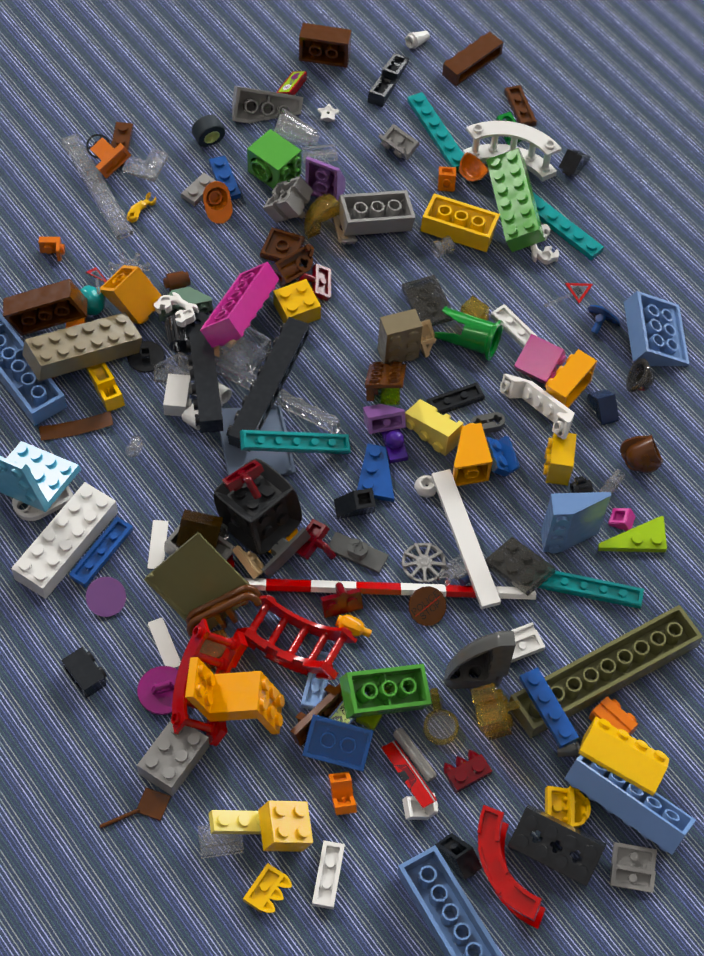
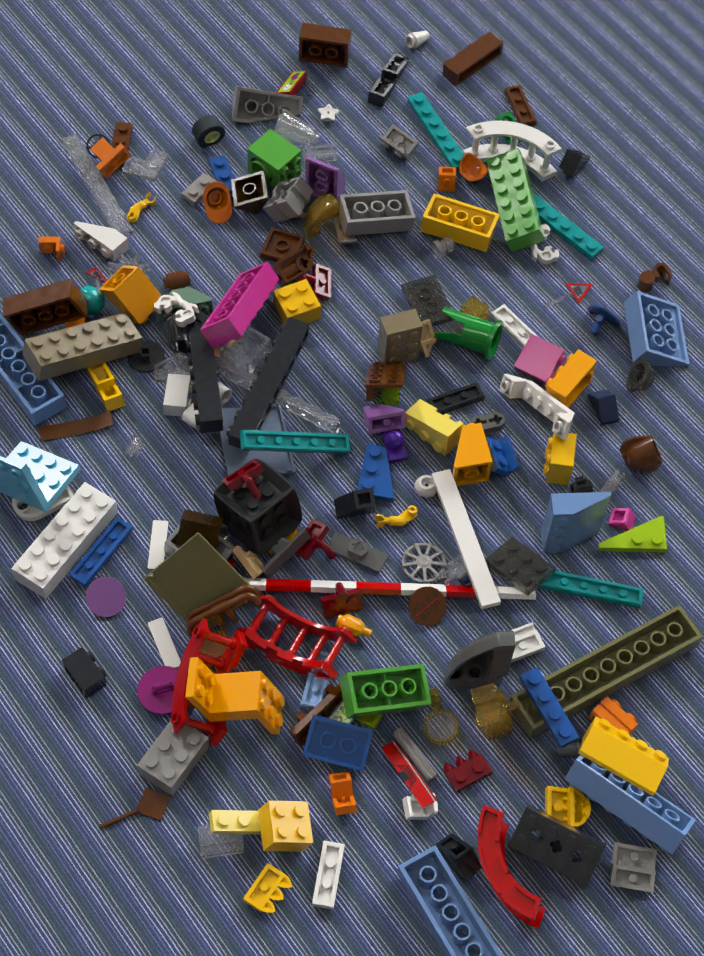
(104, 239): none -> white slope
(250, 192): none -> dark brown slope
(400, 520): none -> yellow arm
(648, 277): none -> reddish brown leg

